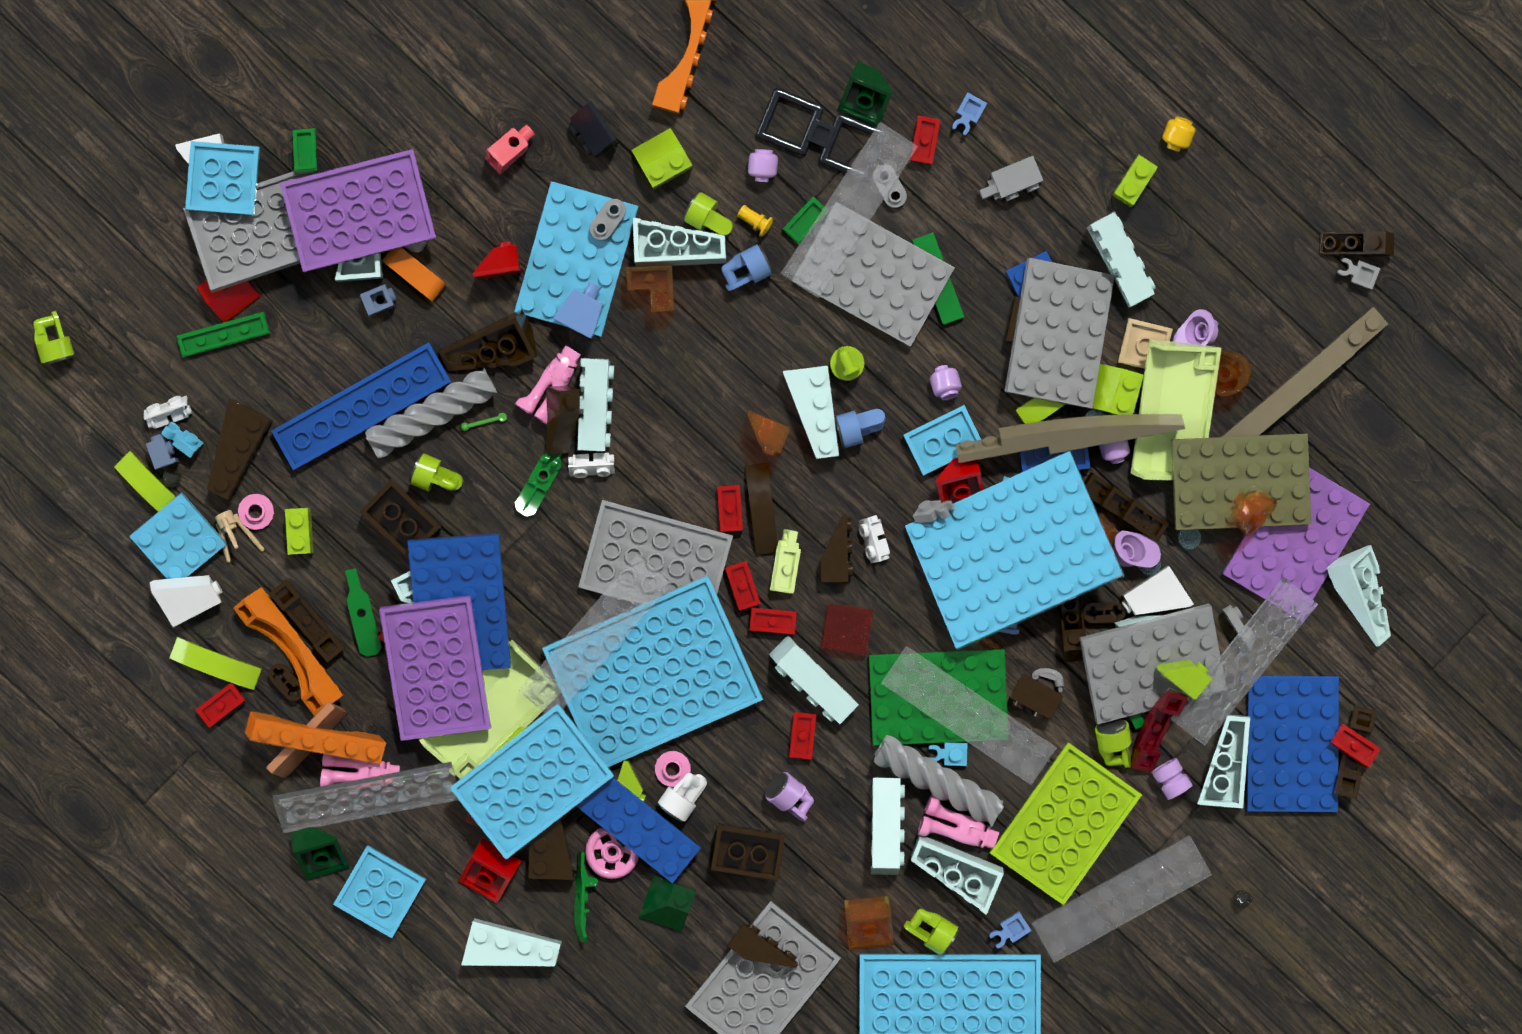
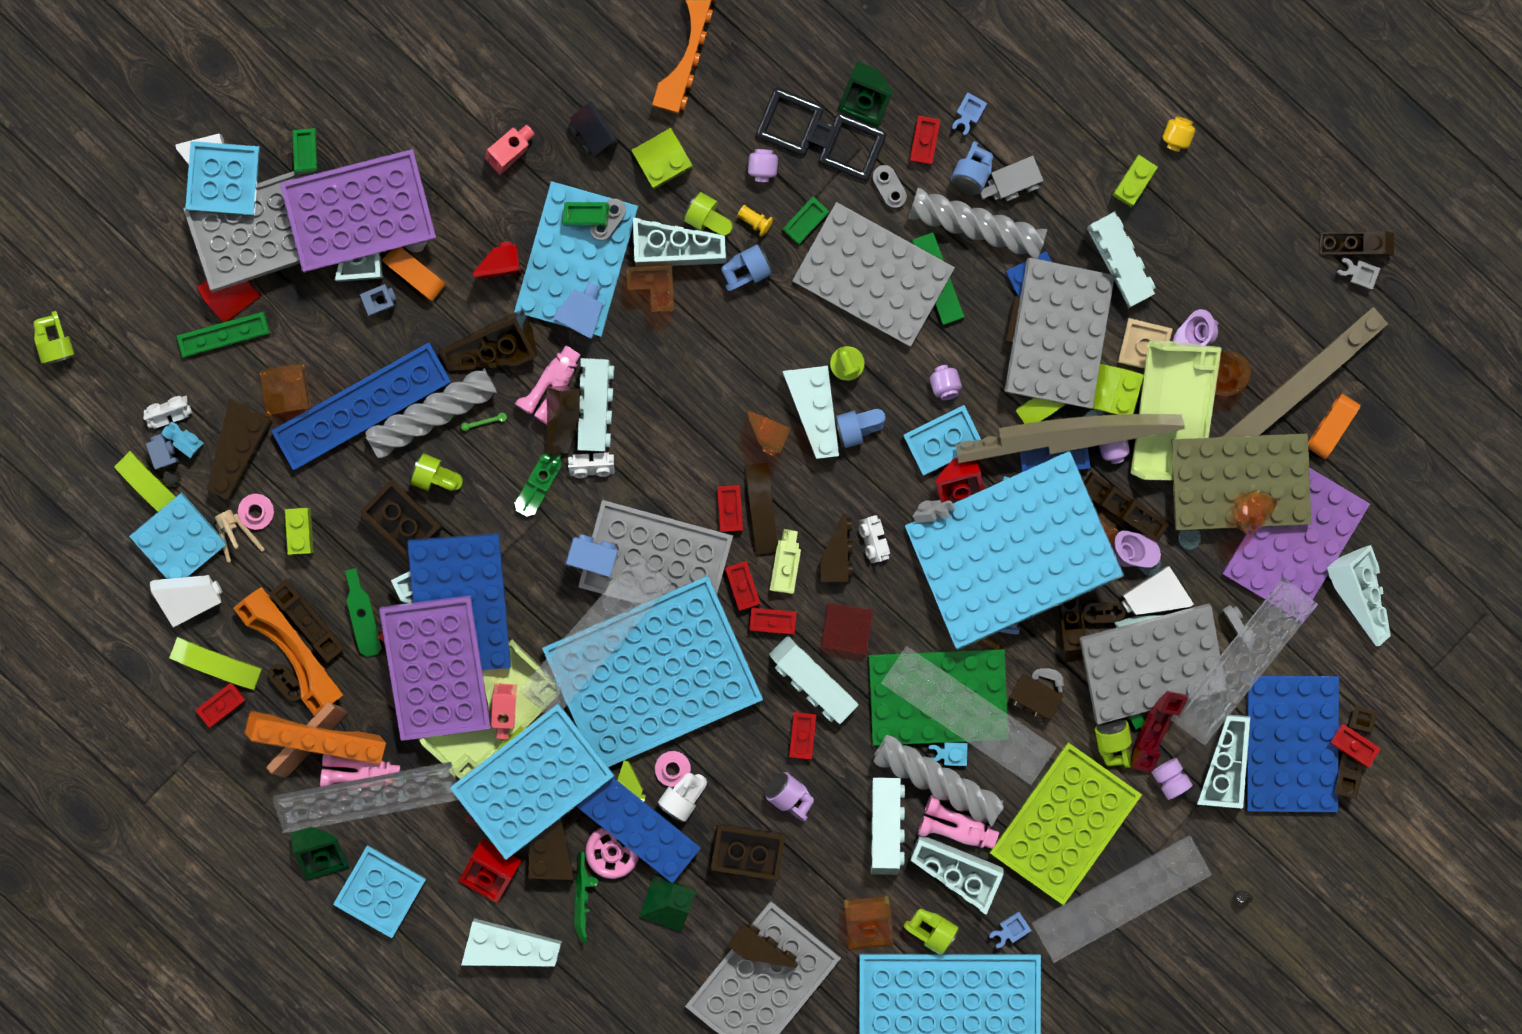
(285, 389): none -> clear orange slope
(504, 703): none -> coral torso
(585, 214): none -> green tile
(592, 556): none -> medium blue brick
(849, 210): clear plate -> none
(971, 175): none -> medium blue piece
(977, 223): none -> light grey piece
(1186, 675): lime slope -> none
(1333, 426): none -> orange beam

